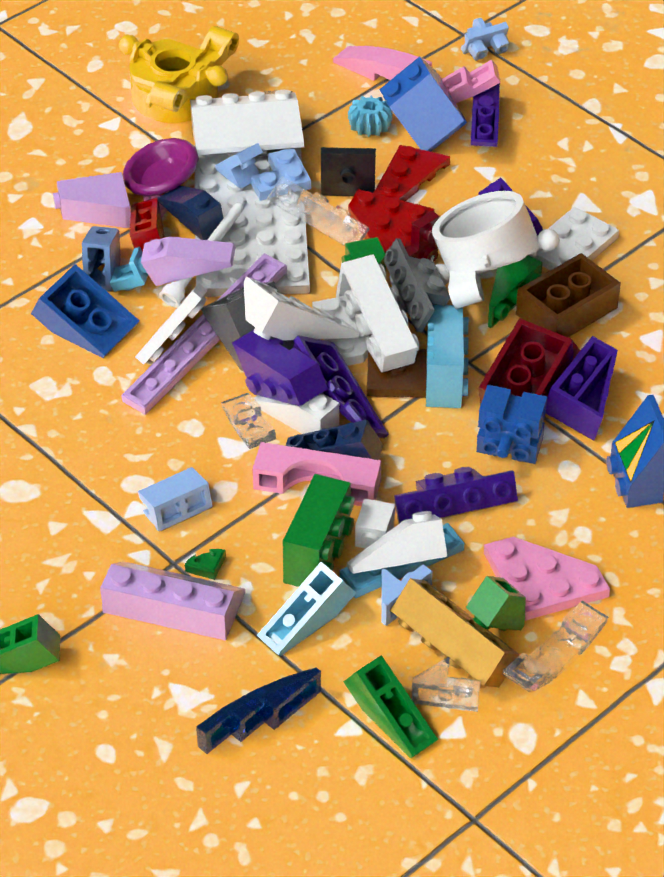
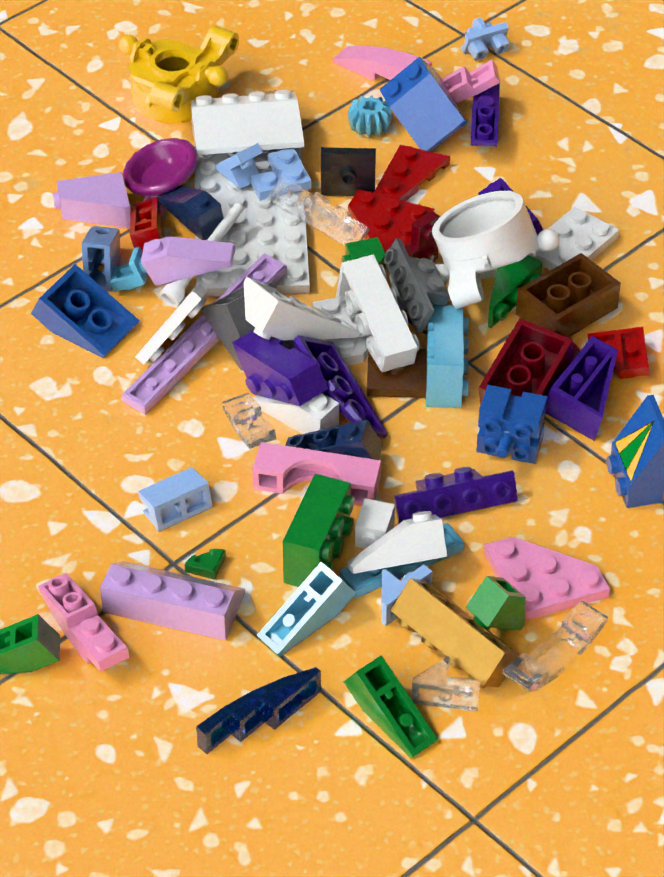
(81, 624): none -> bright pink slope
(631, 353): none -> red wing

